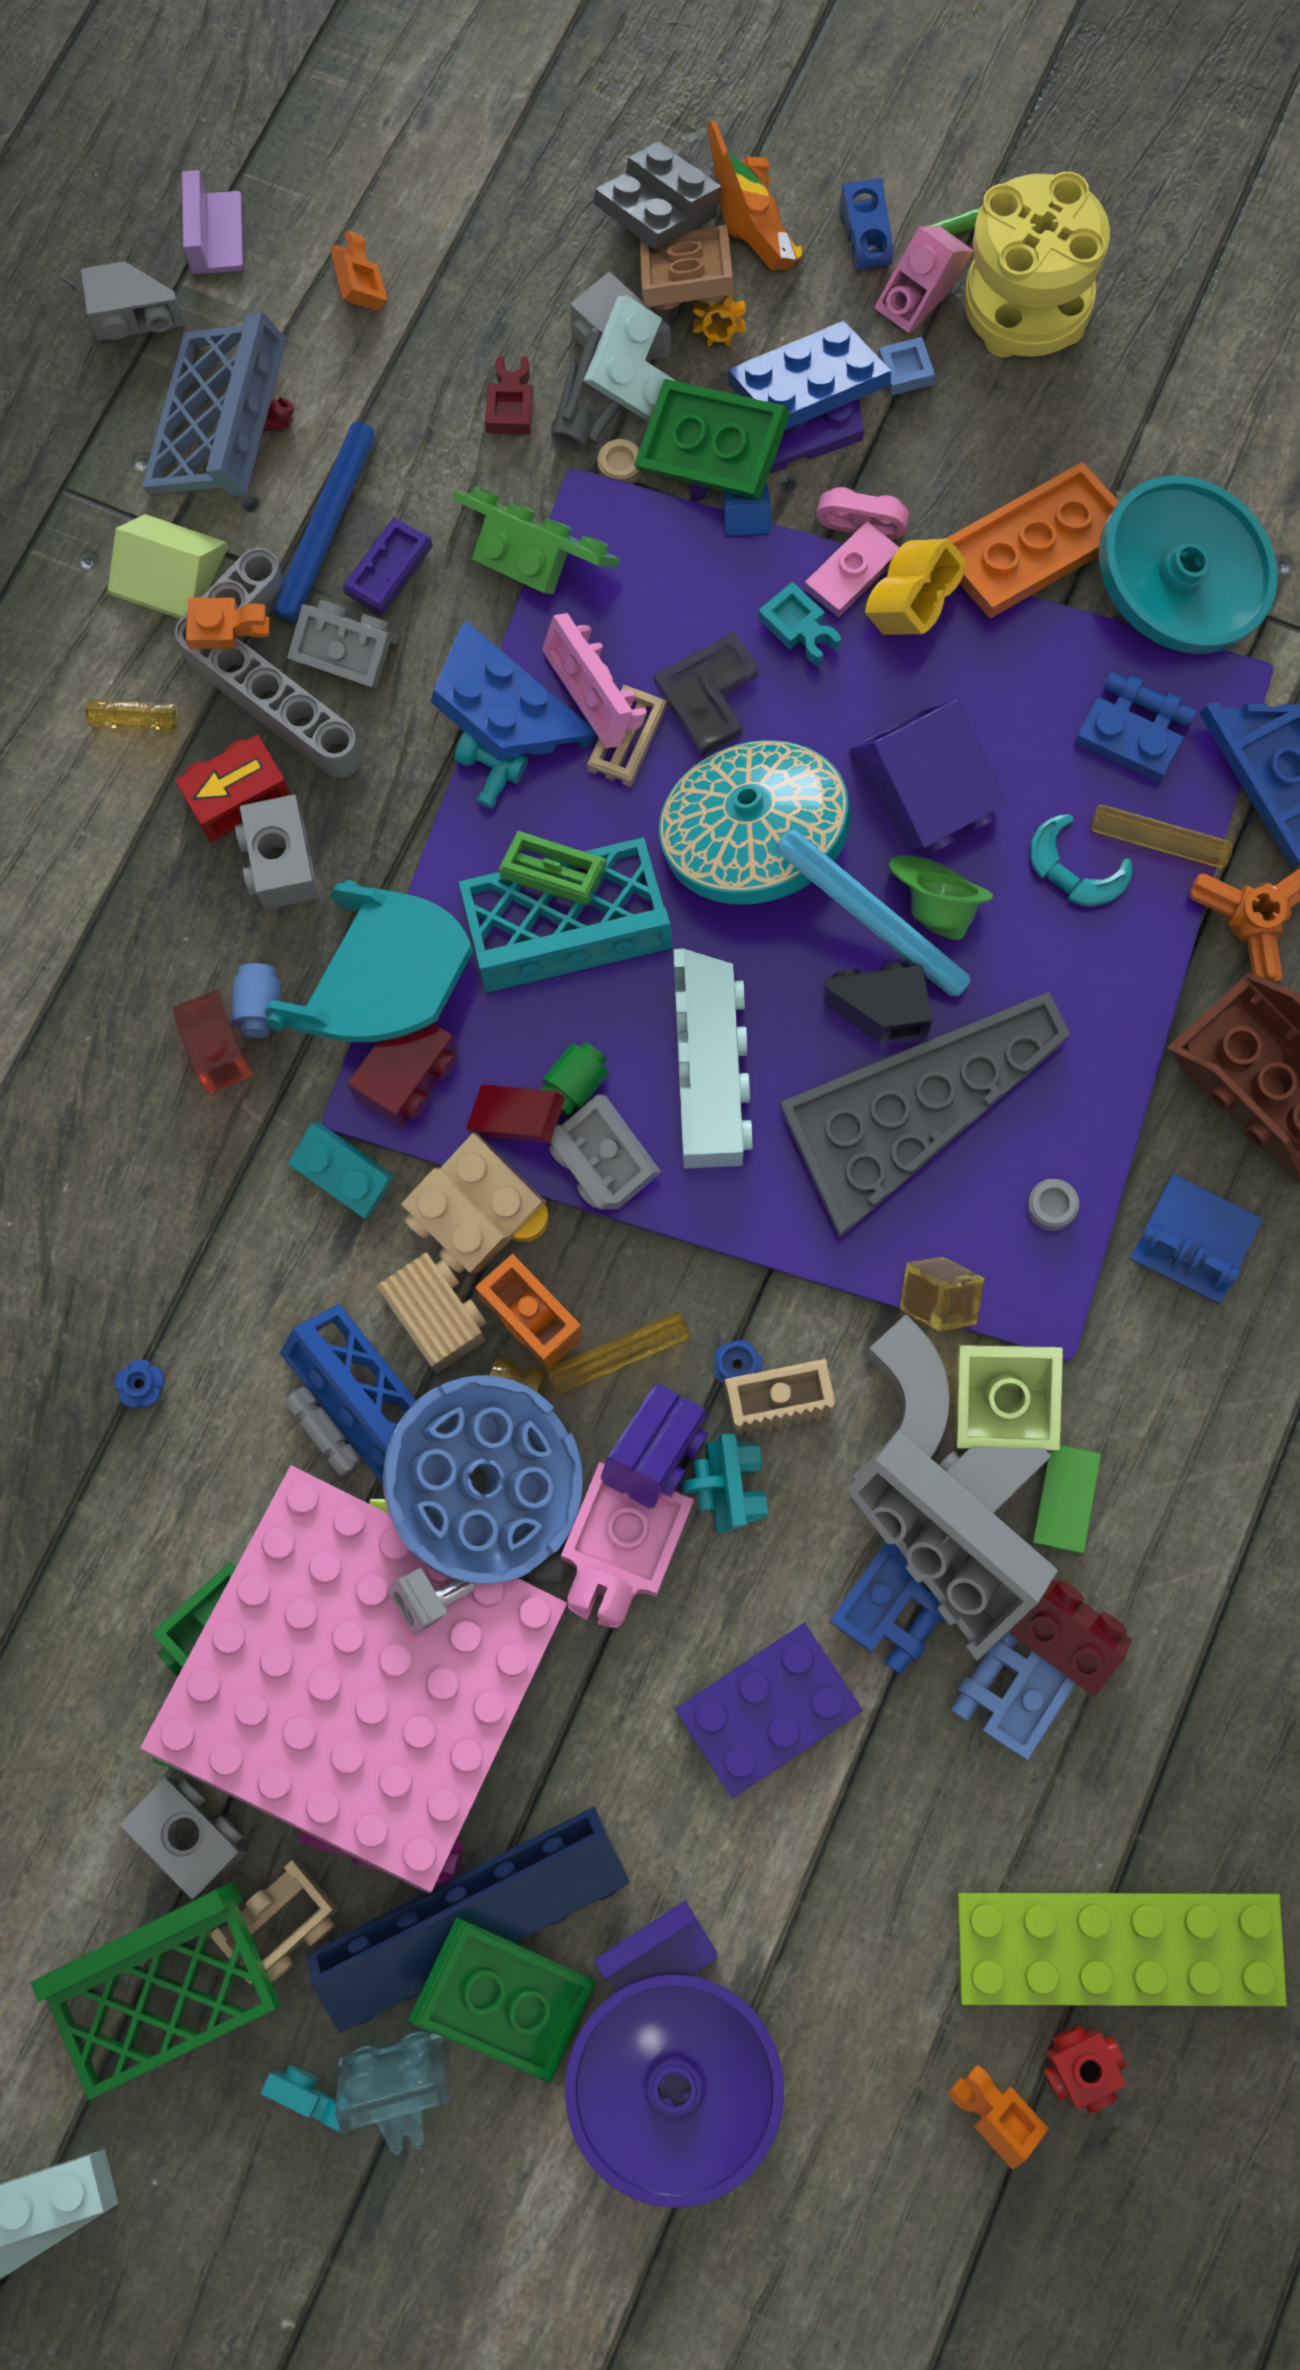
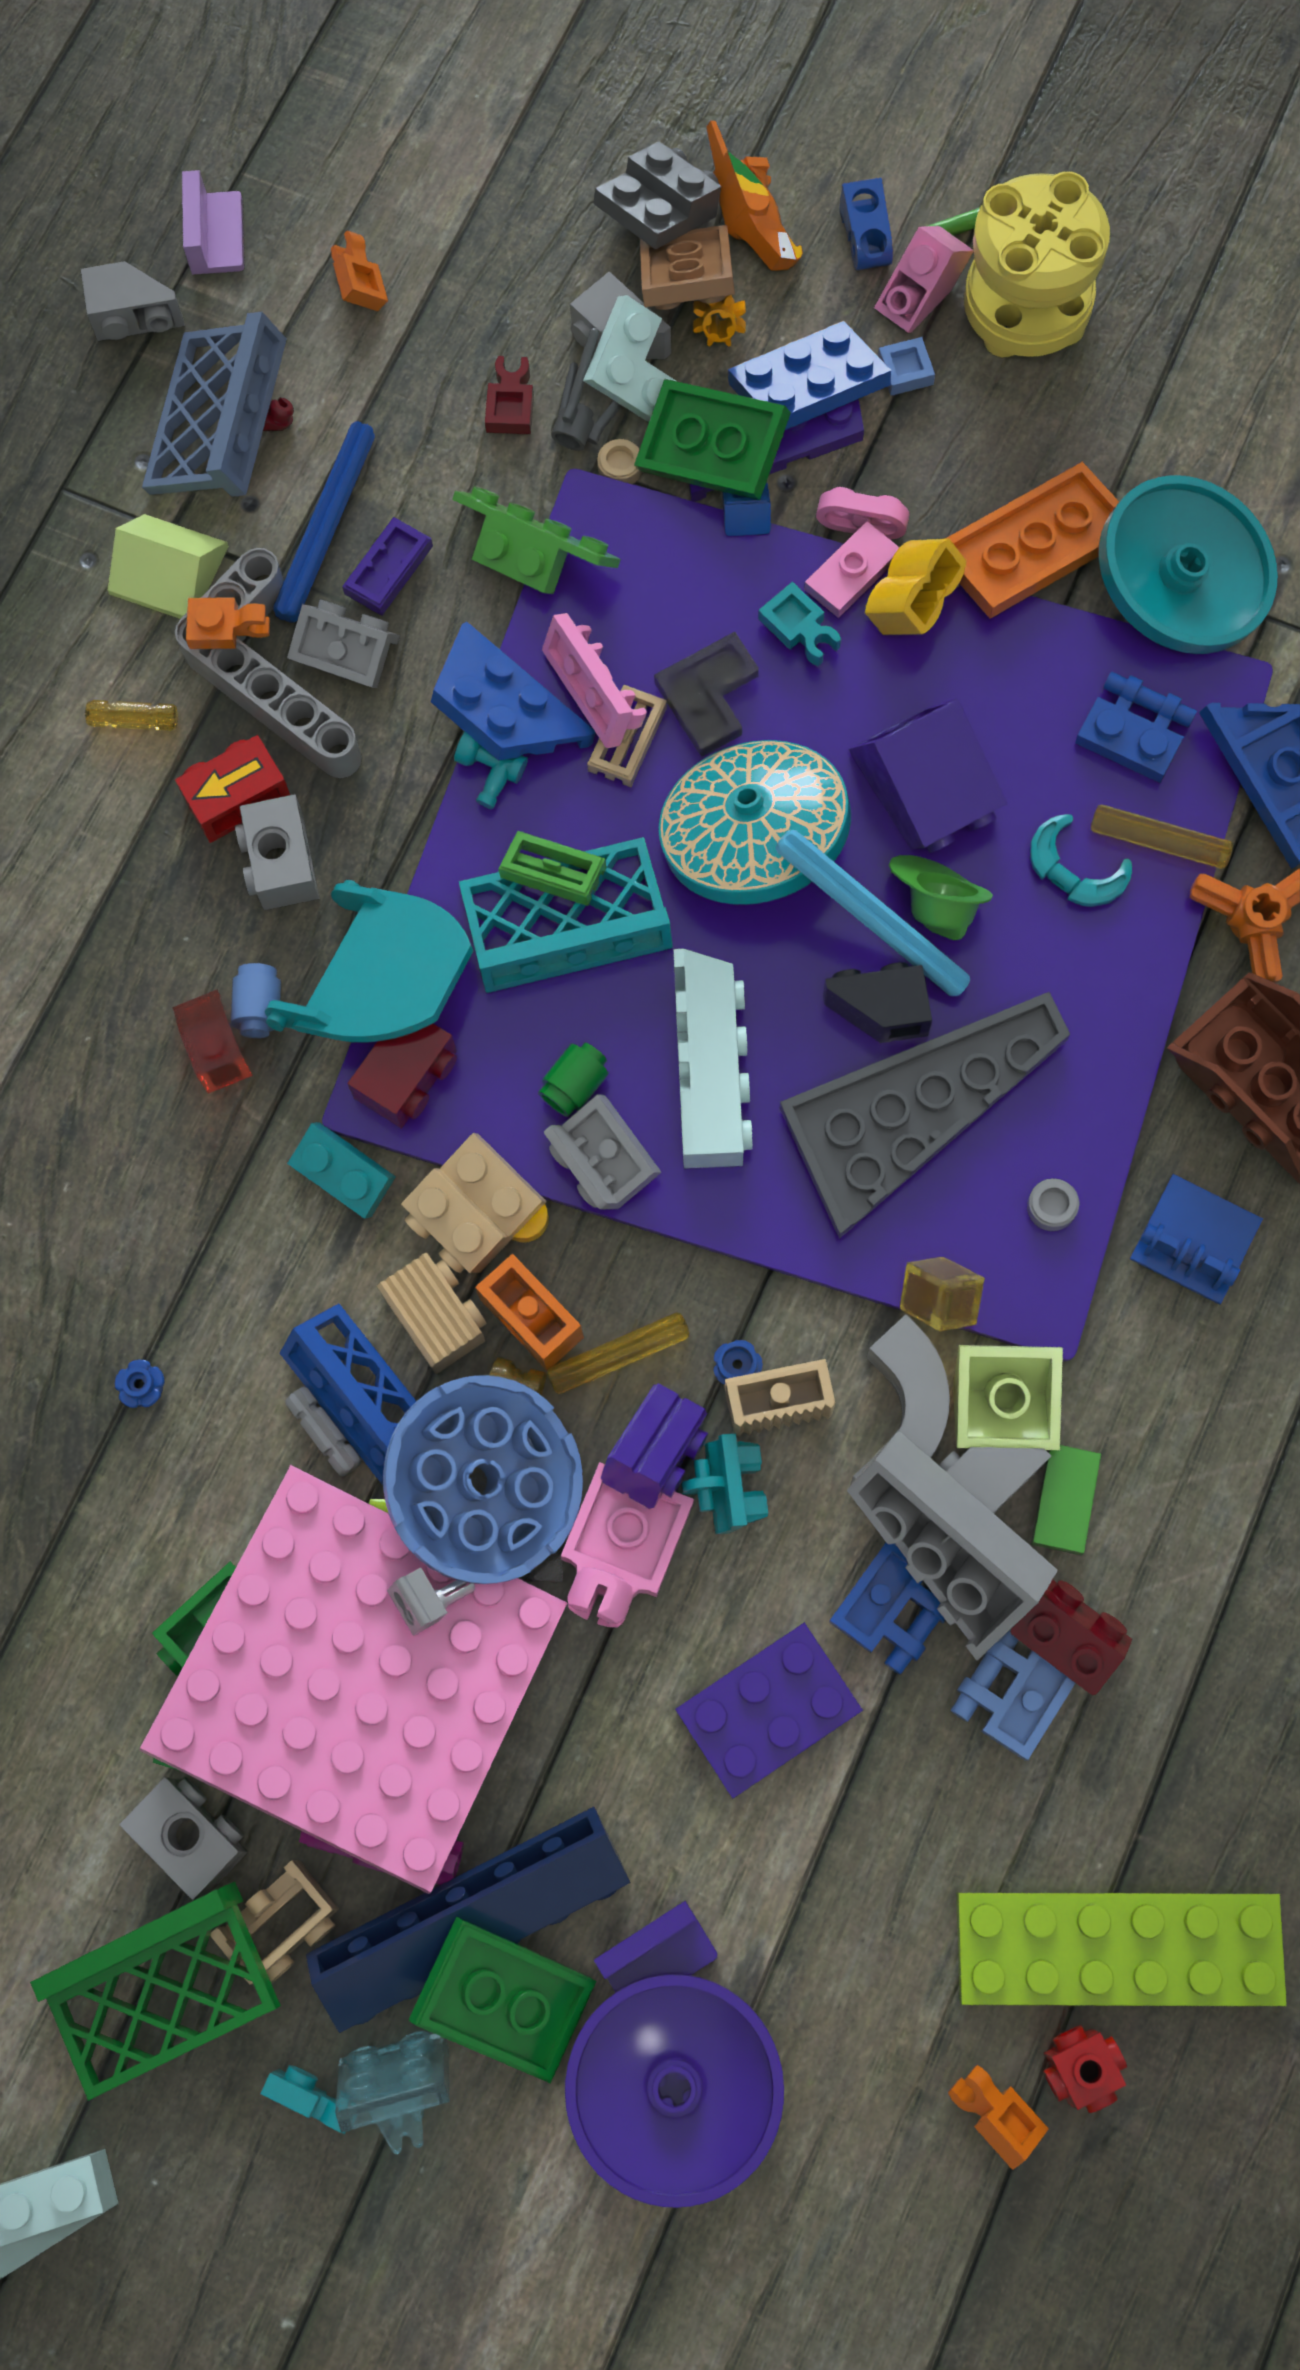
(515, 1113): dark red tile -> none

